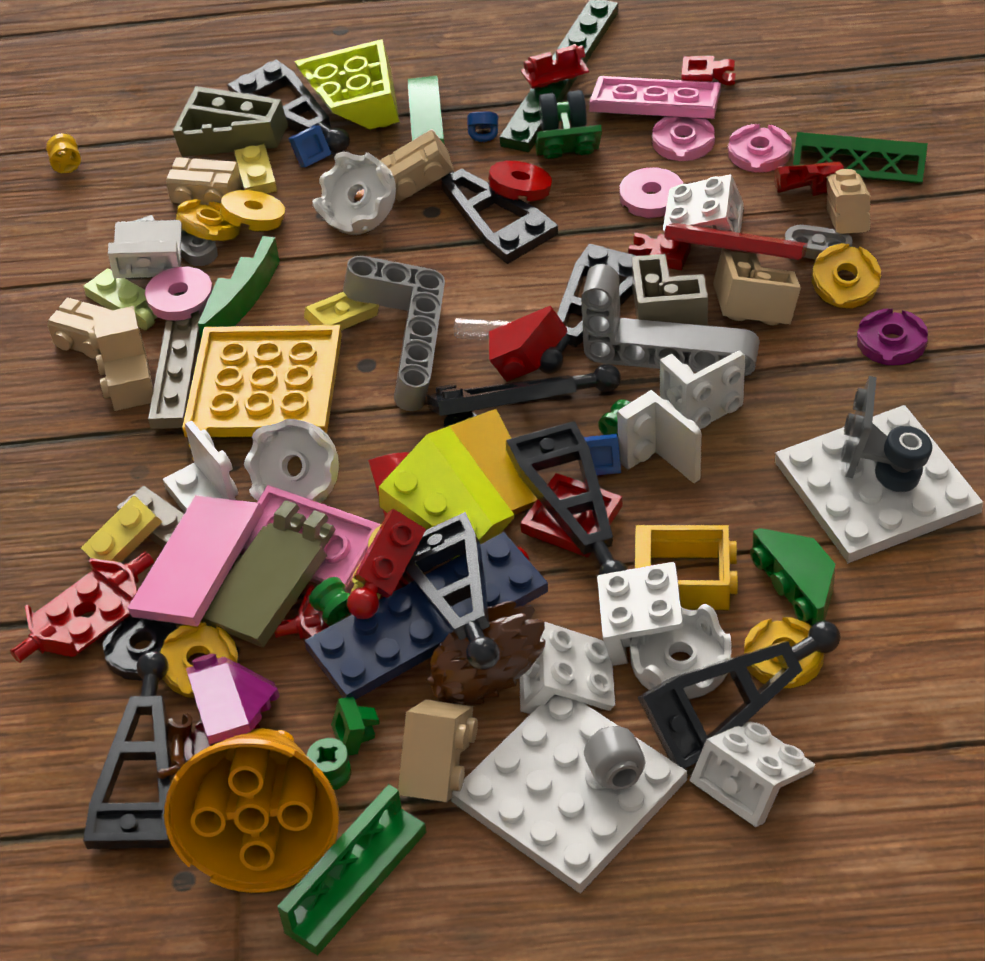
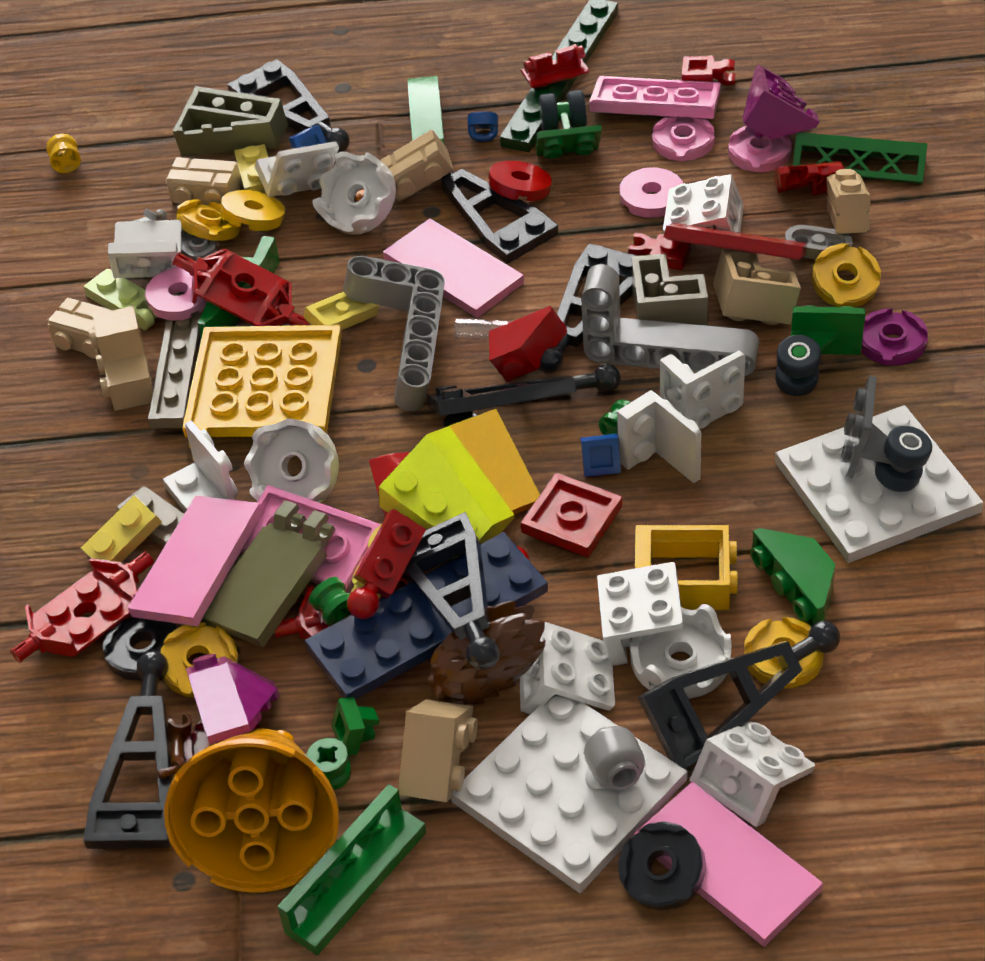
(159, 215): none -> light grey hinge
(262, 305): none -> red plate
(296, 169): none -> white bracket
(355, 83): neon yellow wedge -> none
(471, 275): none -> bright pink tile
(553, 448): black plate -> none
(679, 883): none -> black tile
(744, 871): none -> bright pink tile
(774, 108): none -> magenta wedge
(816, 333): none -> plate

